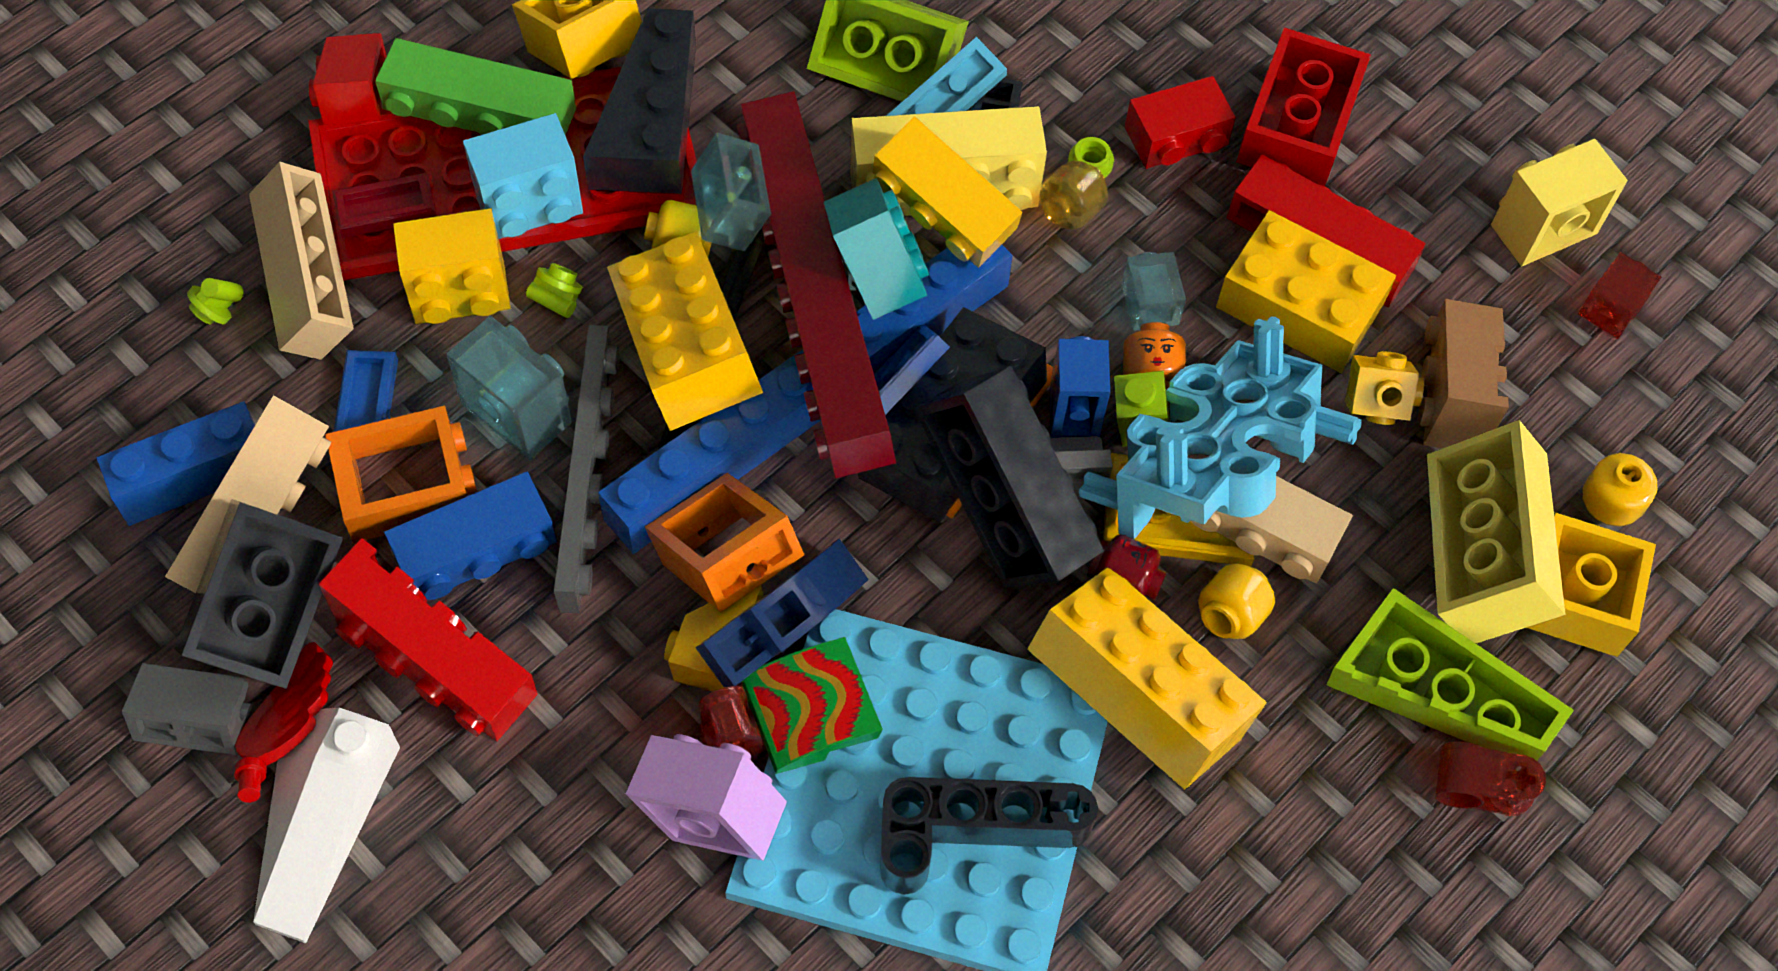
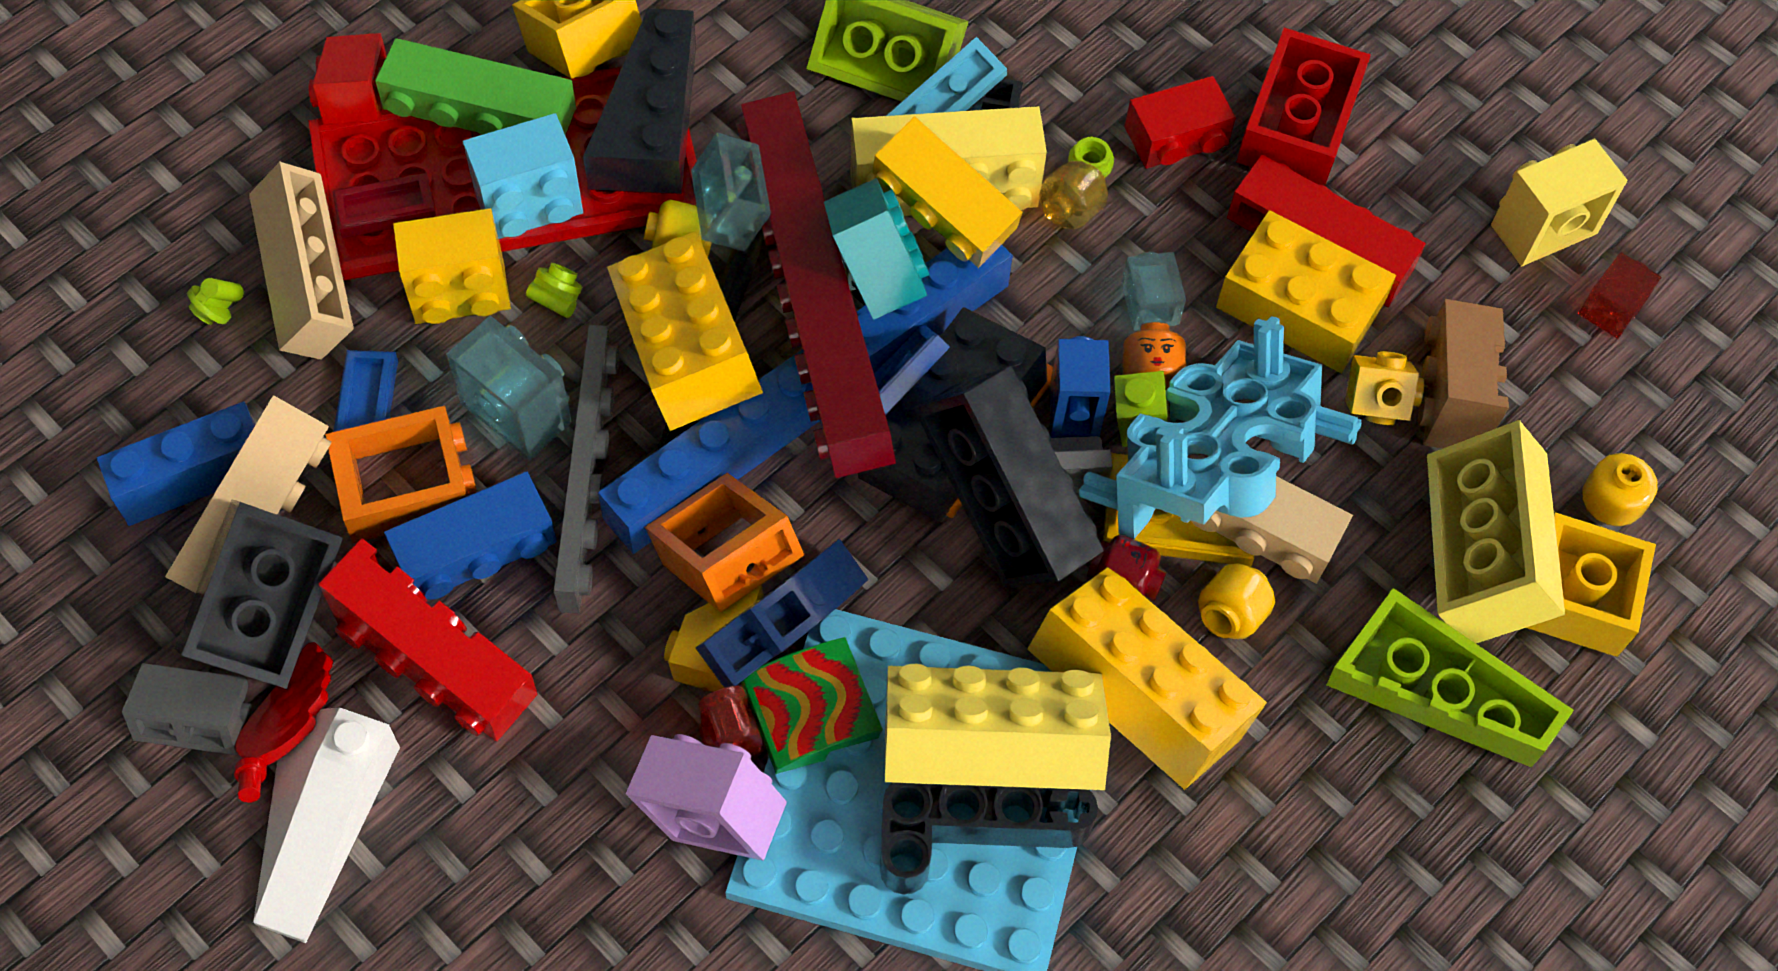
(996, 727): none -> light yellow brick
(1479, 779): clear red piece -> none

